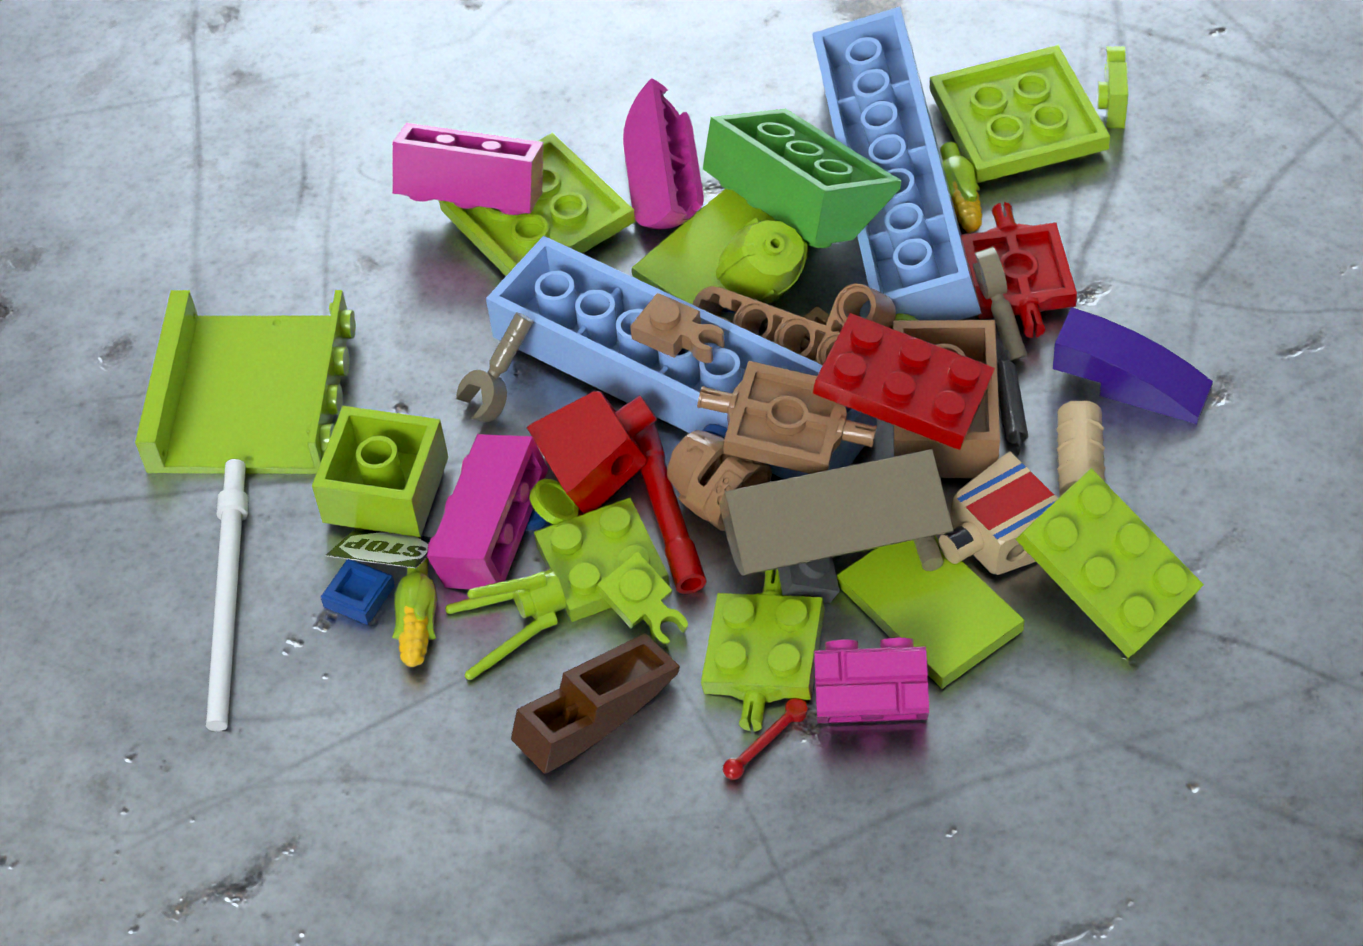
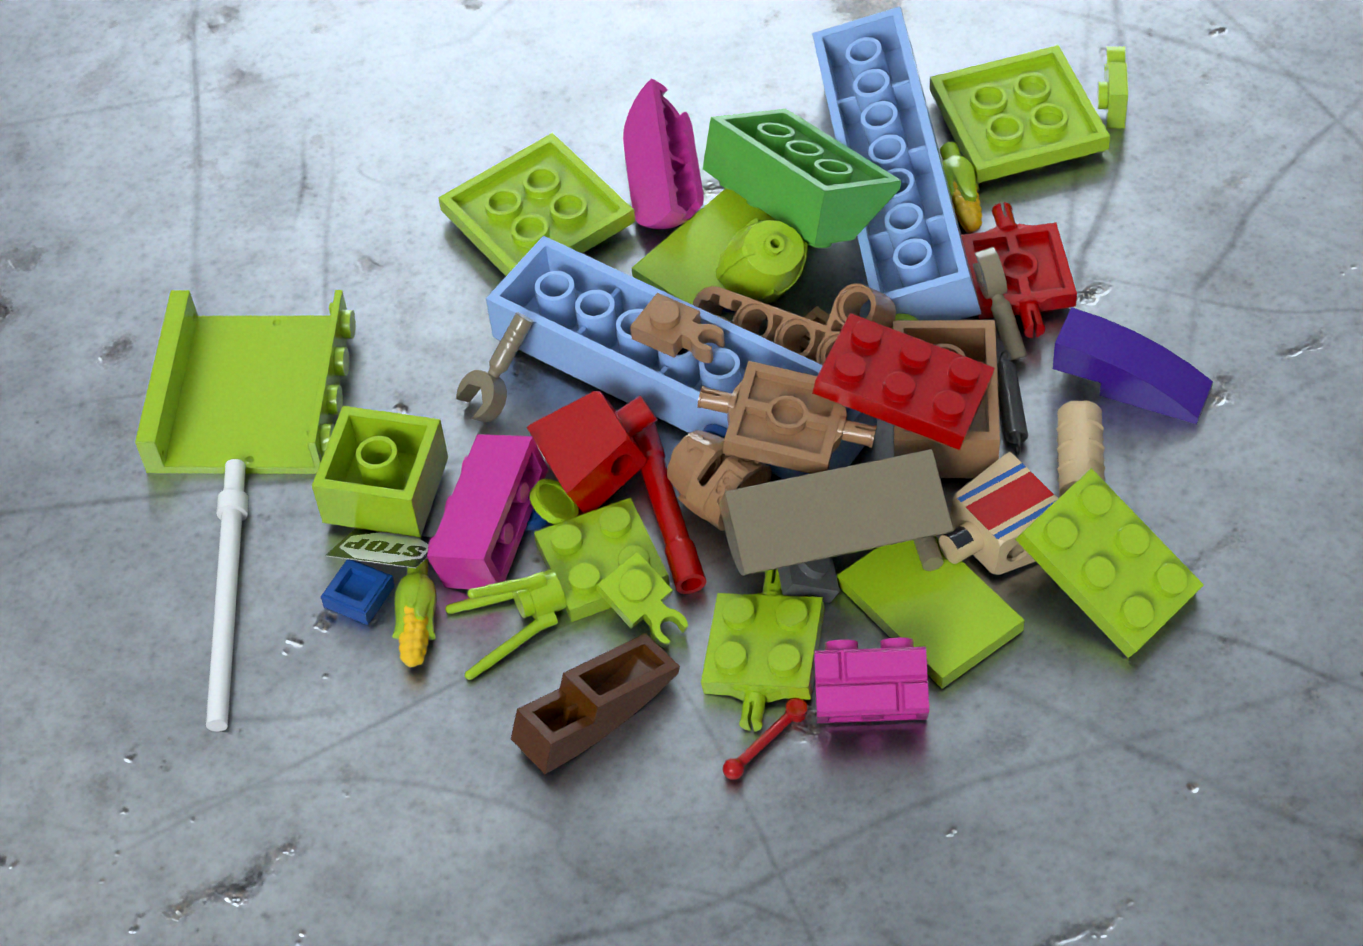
(467, 168): dark pink brick -> none

